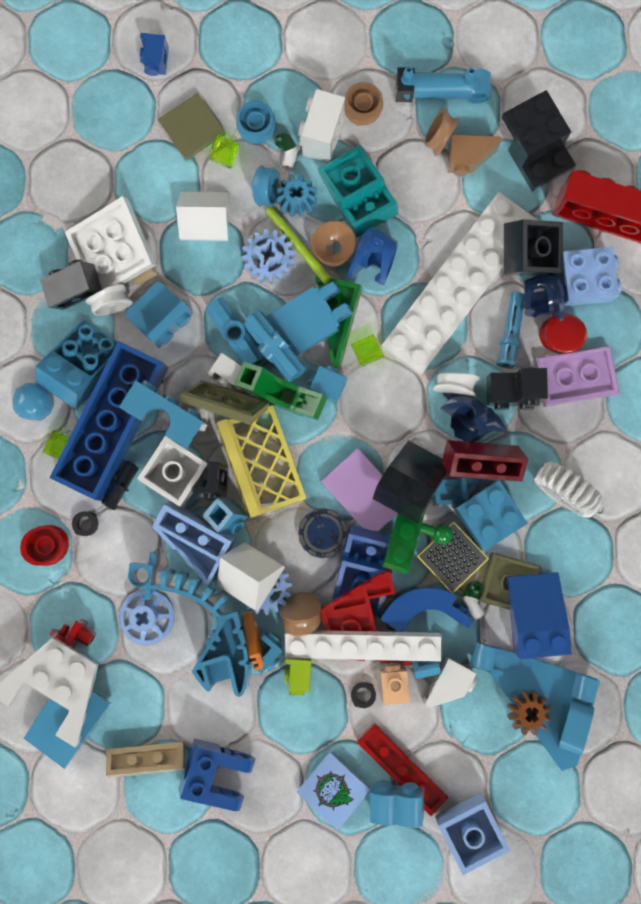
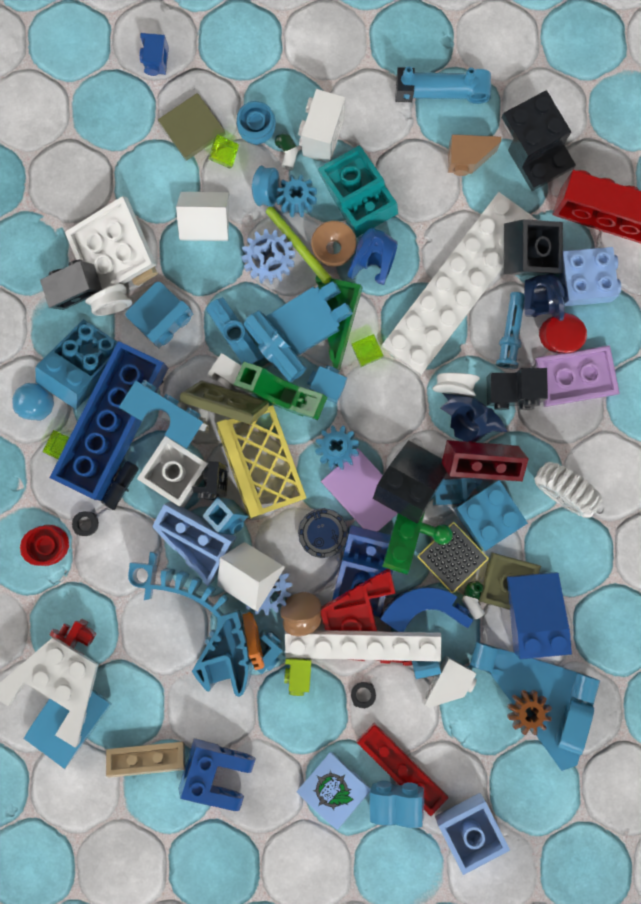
(145, 618): light blue wheel -> none
(335, 456): none -> dark azure gear
(363, 103): medium nougat piece -> none
(394, 684): light nougat brick -> none
(440, 131): medium nougat piece -> none

